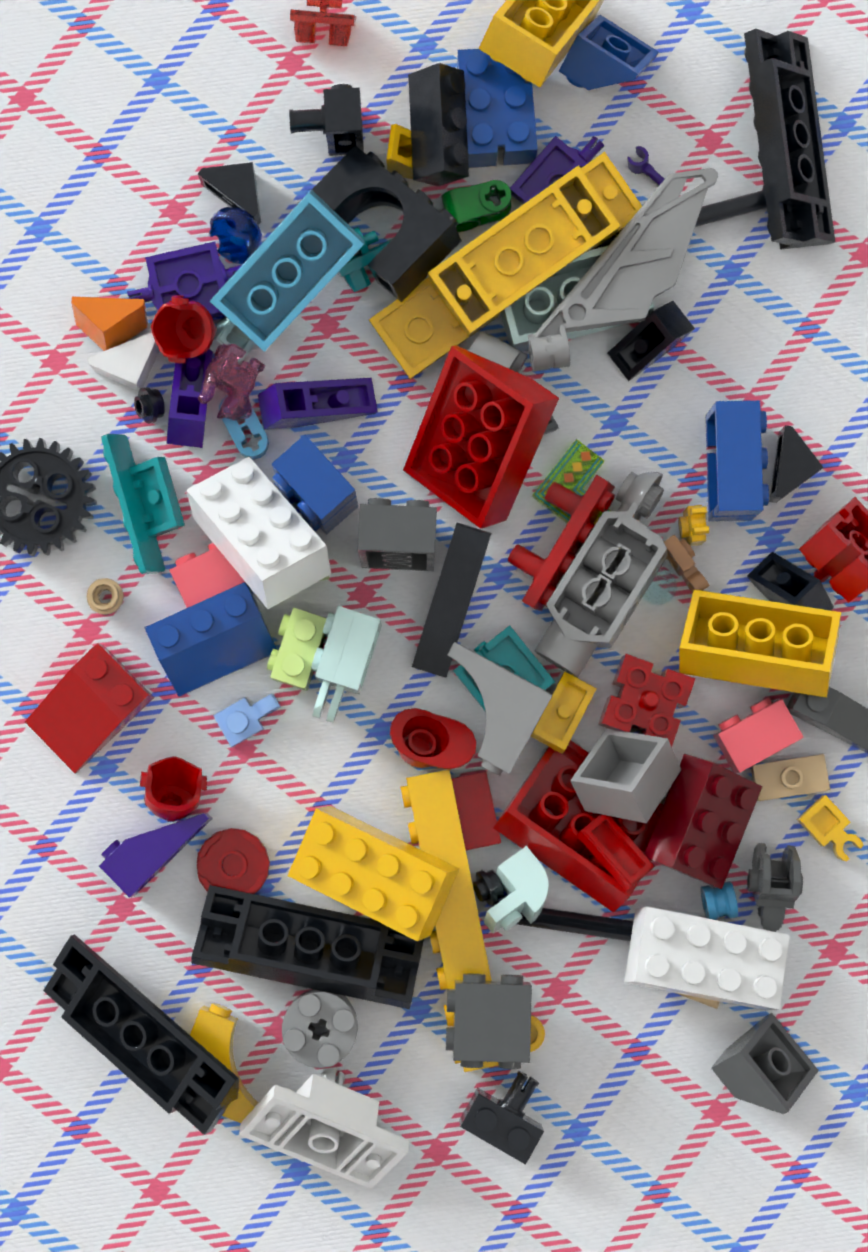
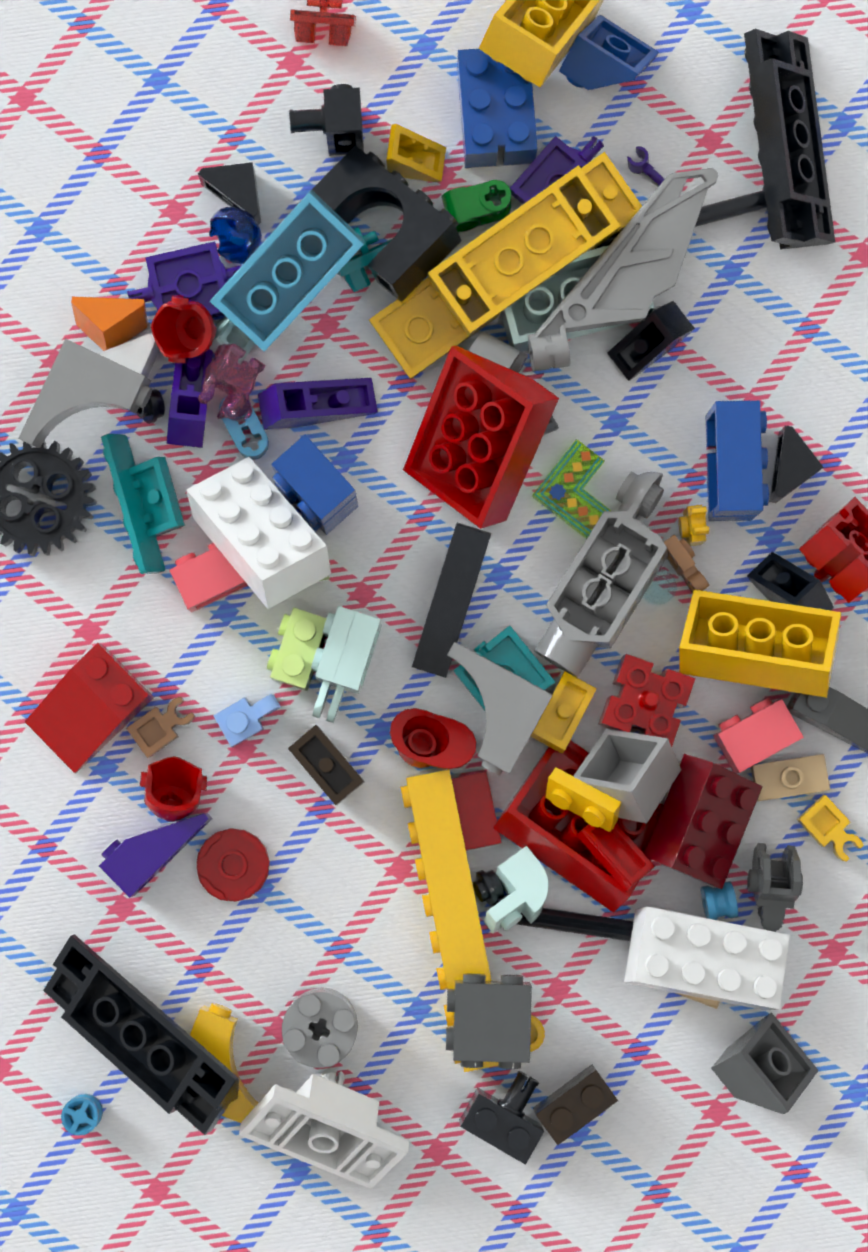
(78, 1121): none -> dark azure wheel
(82, 382): none -> light grey arch
(97, 588): tan plate -> none
(156, 729): none -> medium nougat plate
(211, 639): blue slope -> none
(306, 947): black slope -> none
(326, 765): none -> dark brown brick
(373, 872): yellow brick -> none
(397, 535): dark grey brick -> none
(438, 125): black brick -> none
(575, 1104): none -> dark brown brick
(582, 799): none -> yellow plate
(583, 513): red plate -> none

